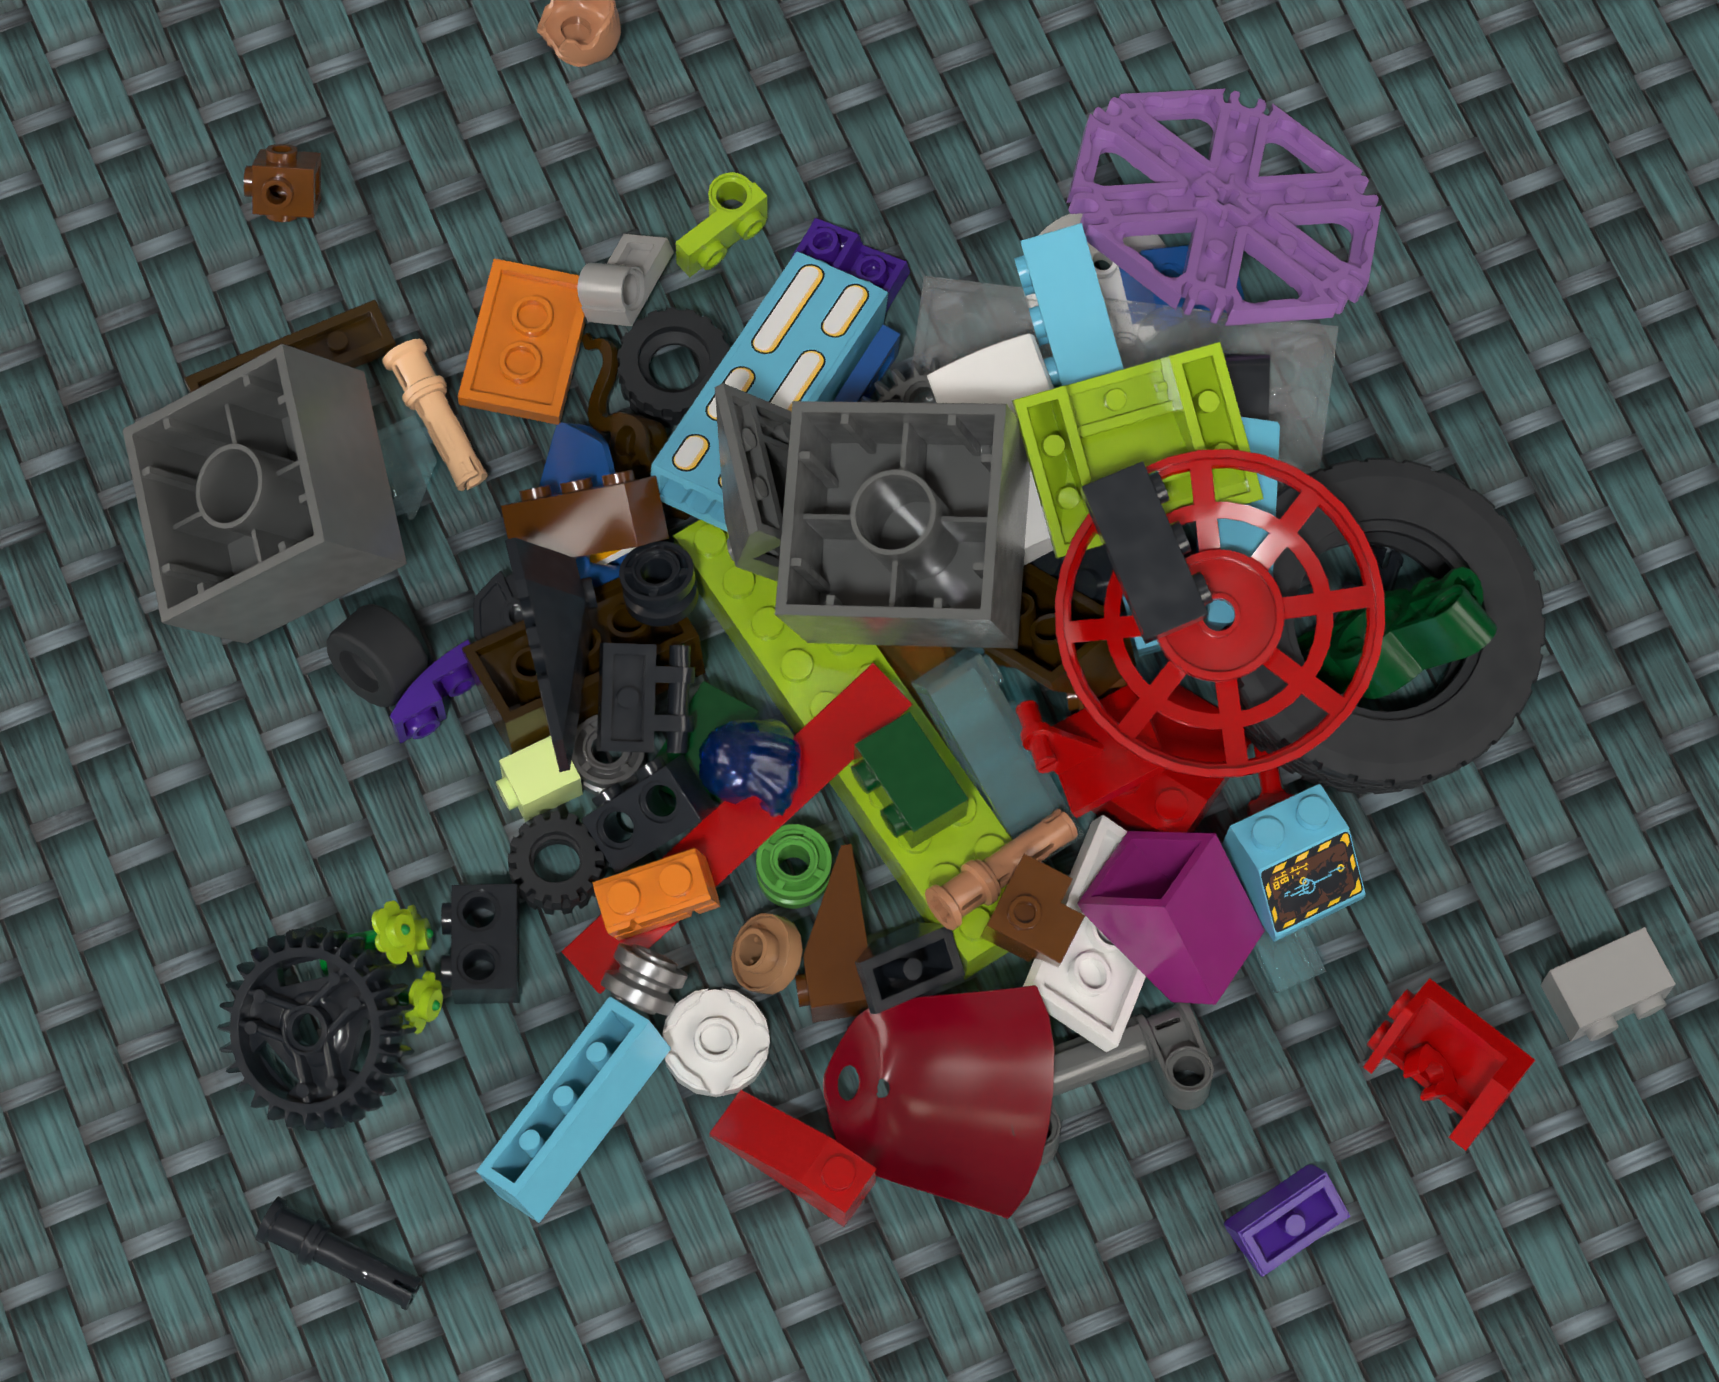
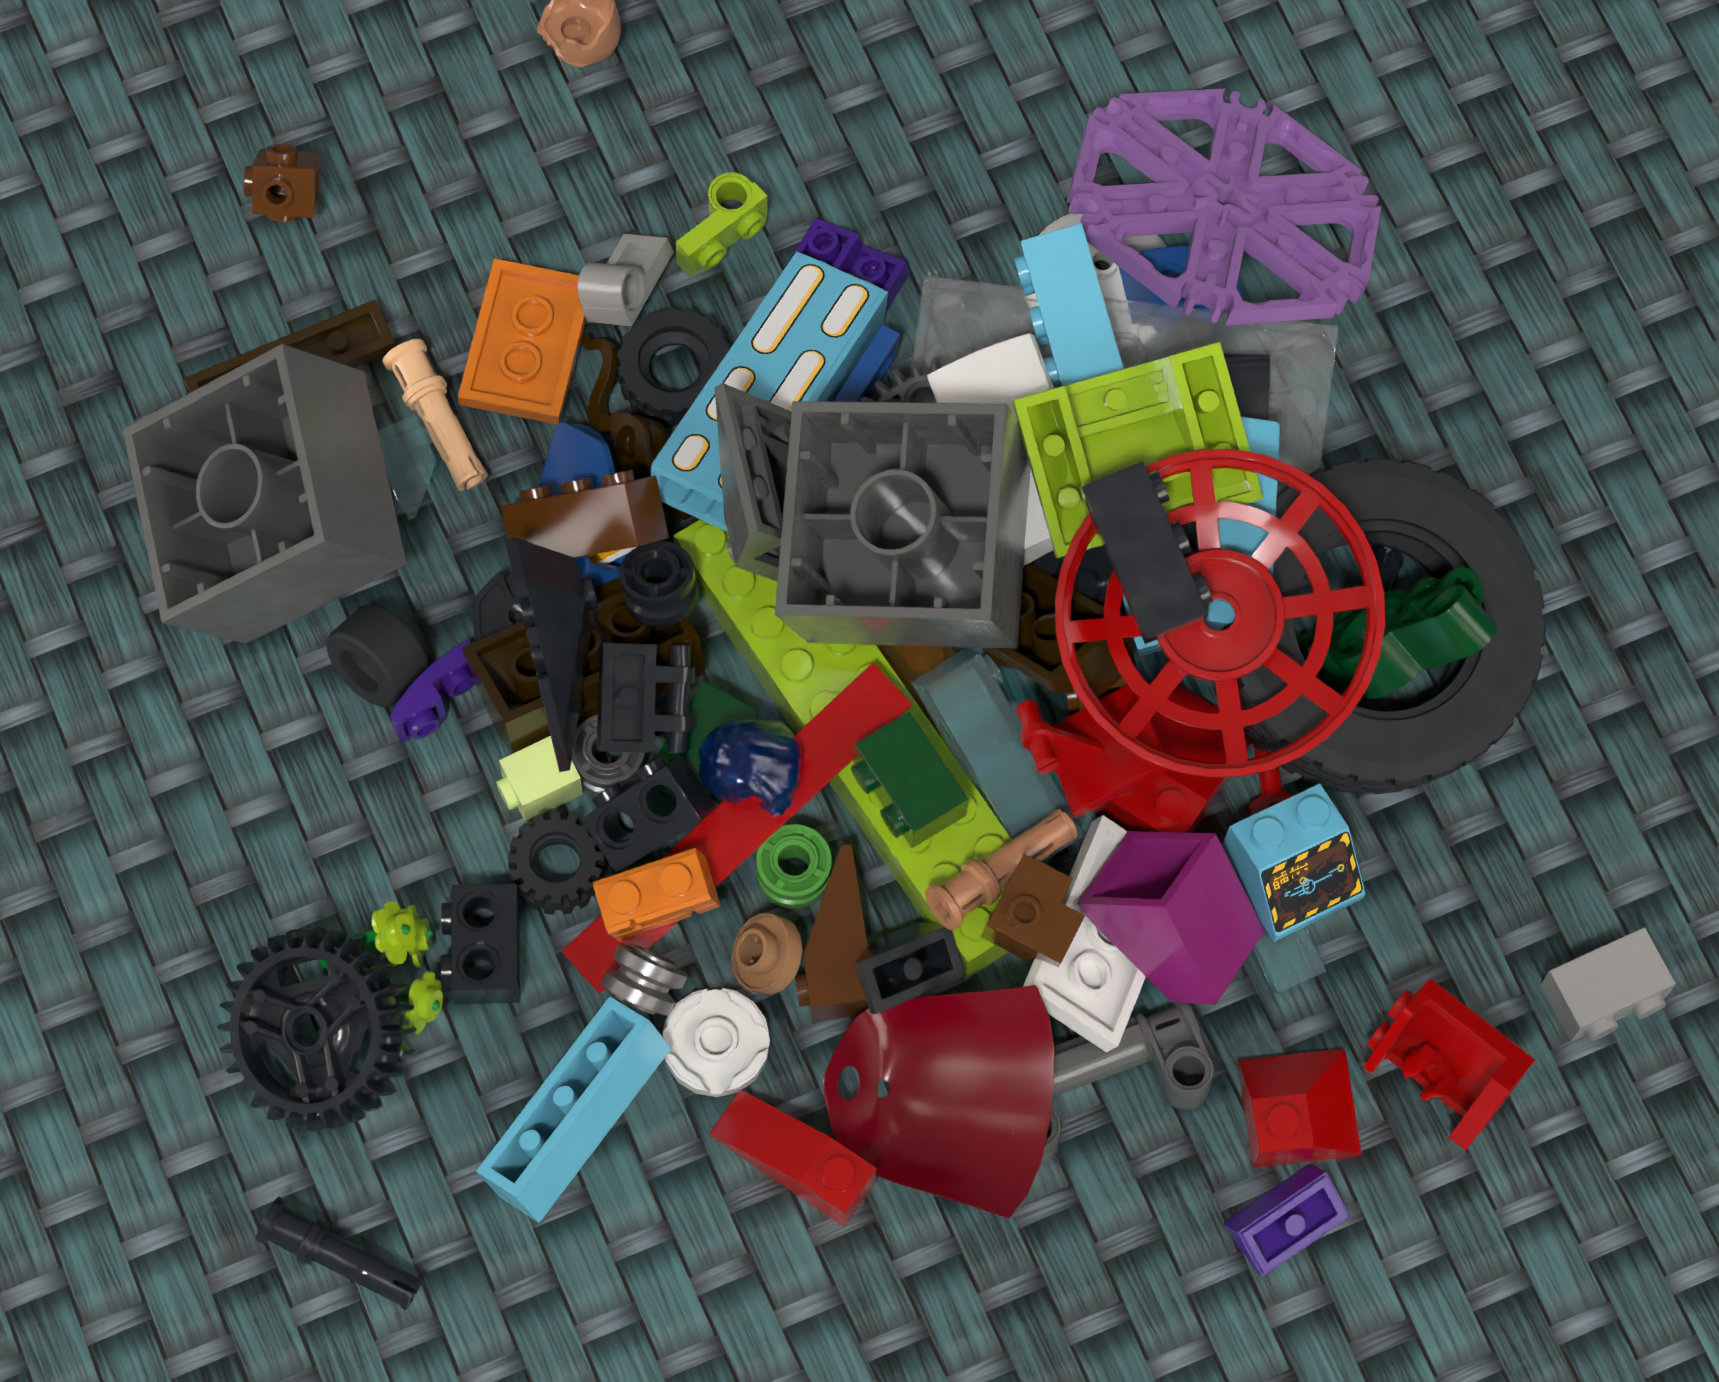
(1299, 1108): none -> red slope

